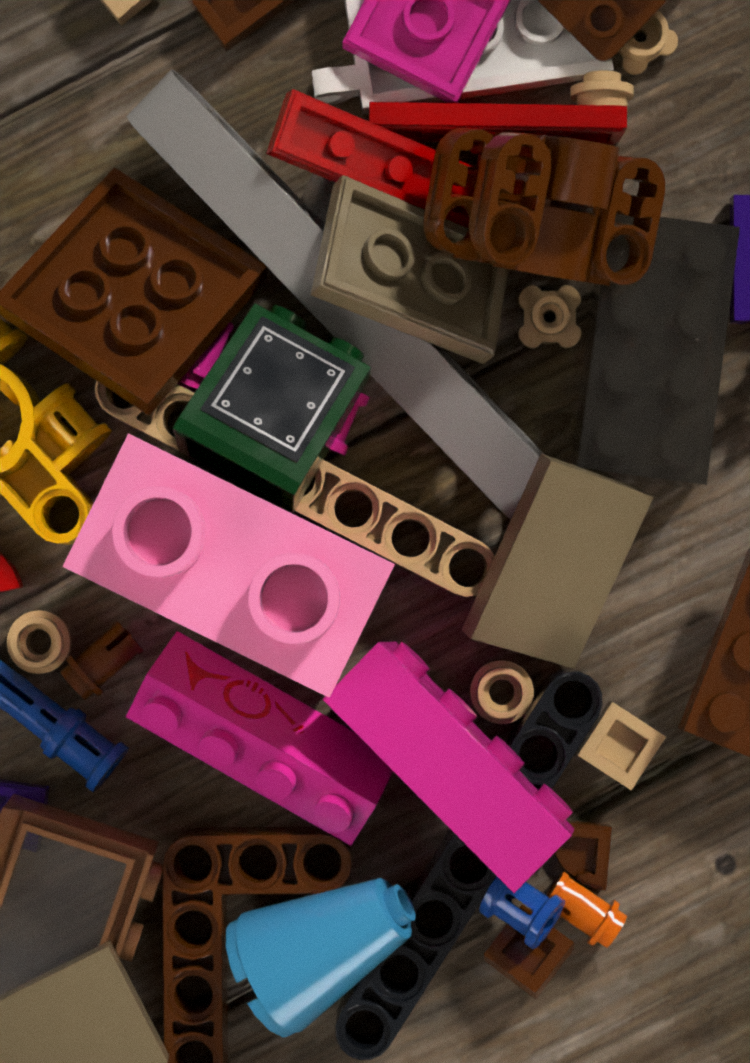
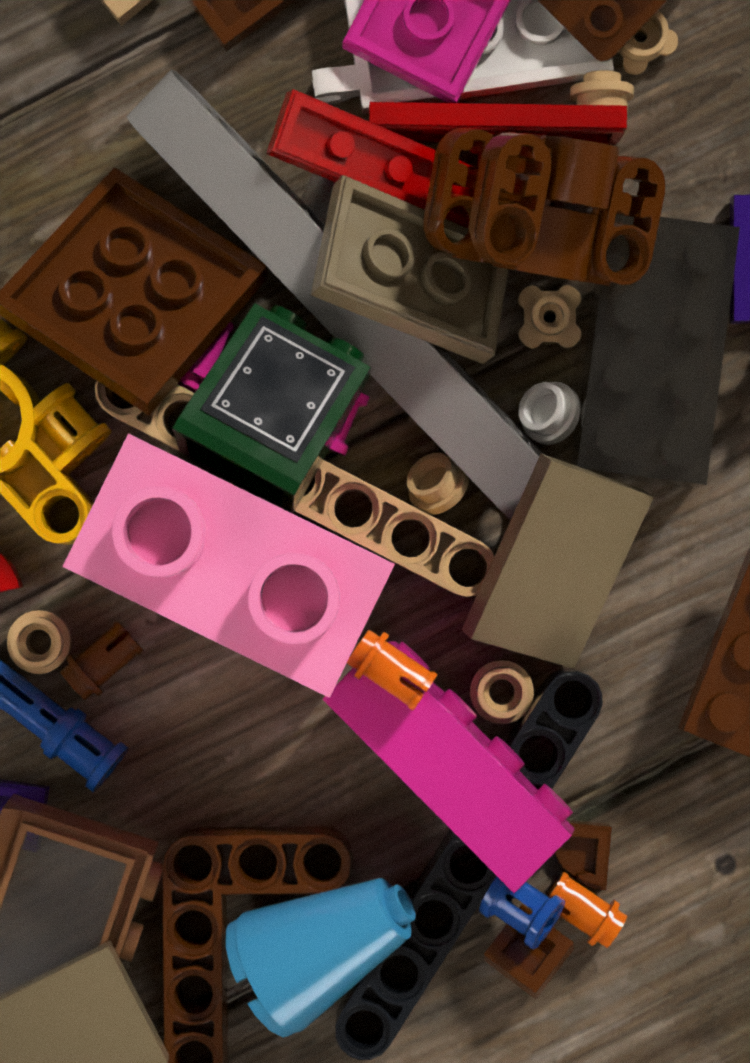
(261, 737): dark pink brick -> none
(387, 666): none -> orange pin
(436, 483): none -> tan plate
(549, 412): none -> white plate
(620, 745): tan plate -> none

